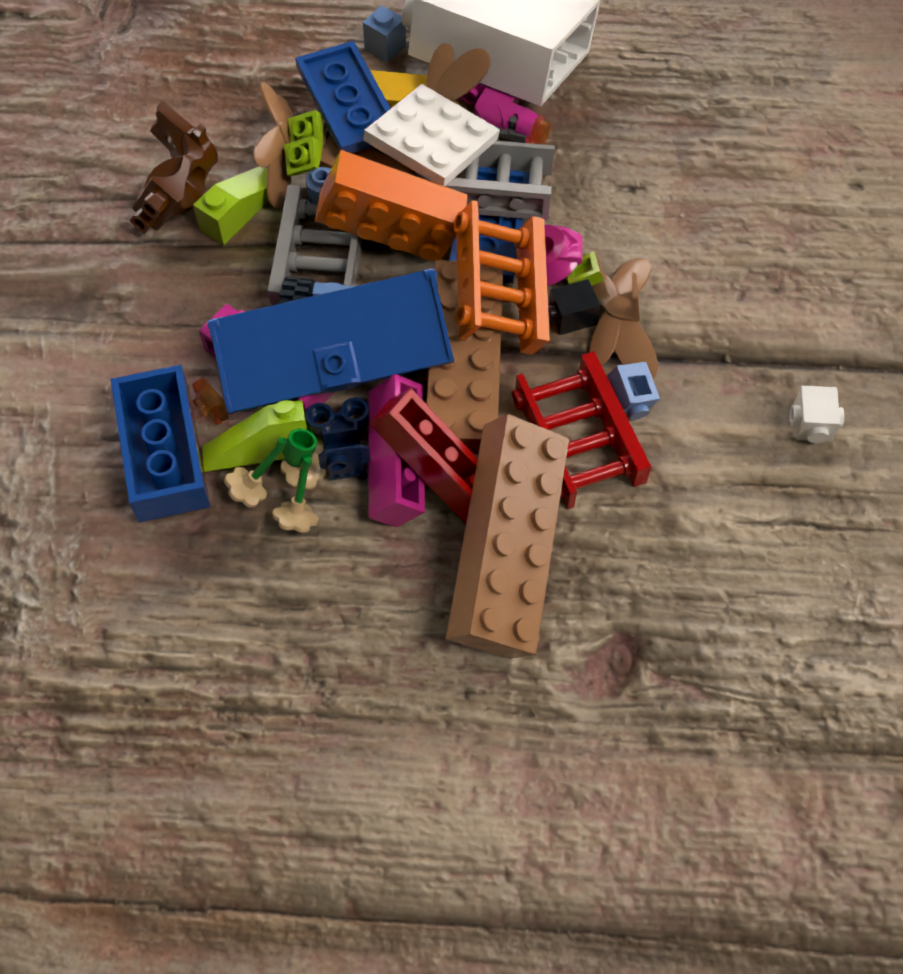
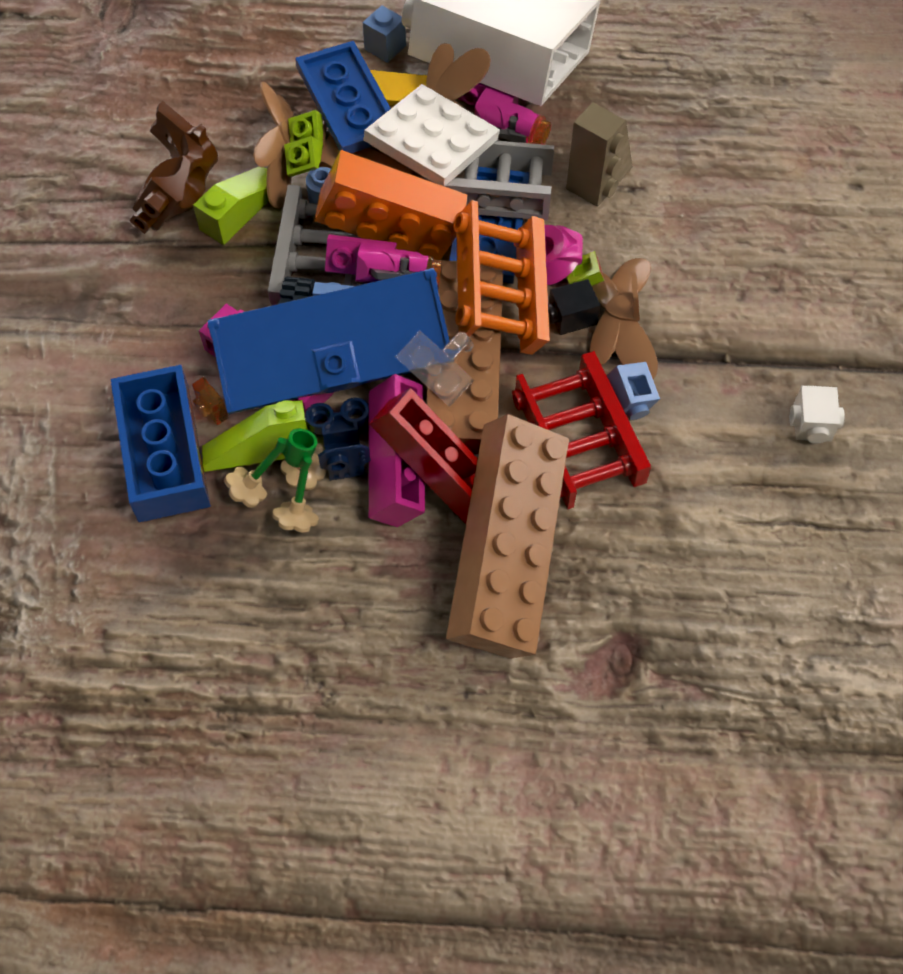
(374, 259): none -> dark pink plate
(436, 366): none -> clear plate
(598, 154): none -> dark tan wedge

